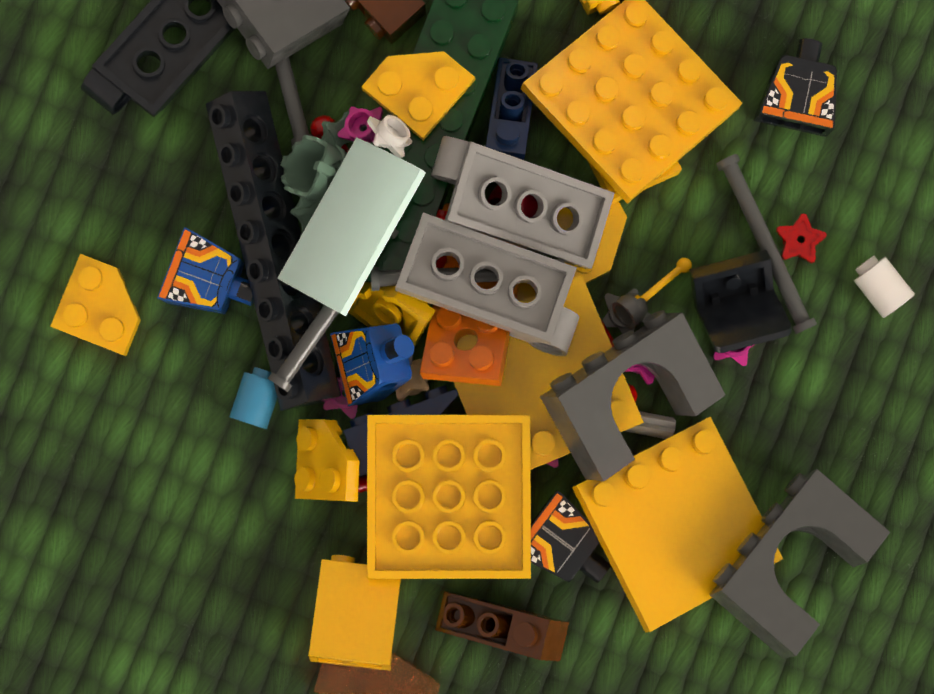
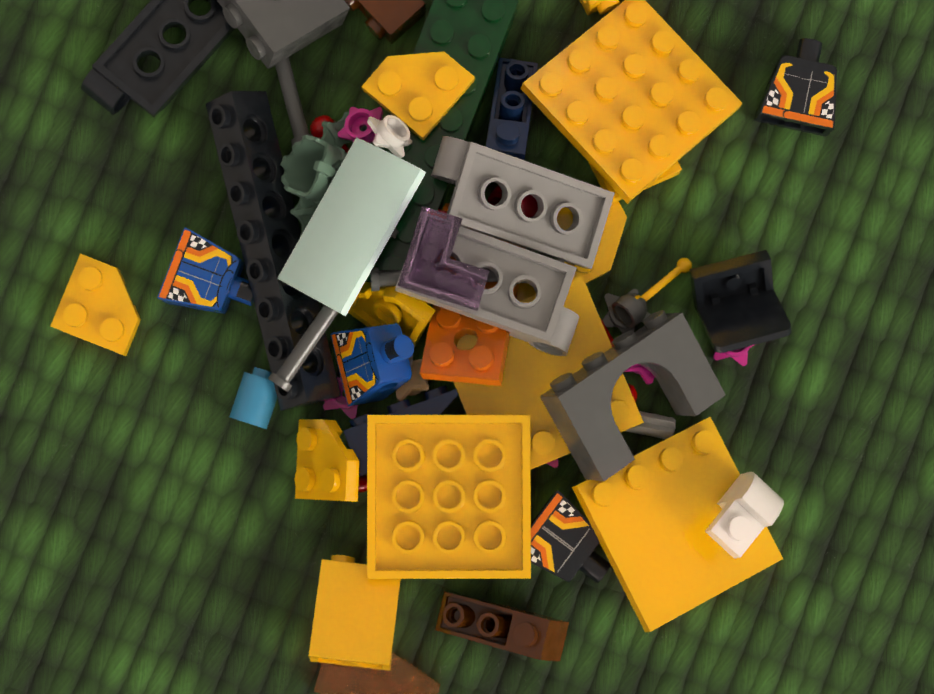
(429, 264): none -> clear purple brick
(745, 512): none -> white brick
(750, 584): dark grey arch -> none
(766, 242): dark grey bar -> none
(811, 238): red plate -> none
(882, 285): white brick -> none

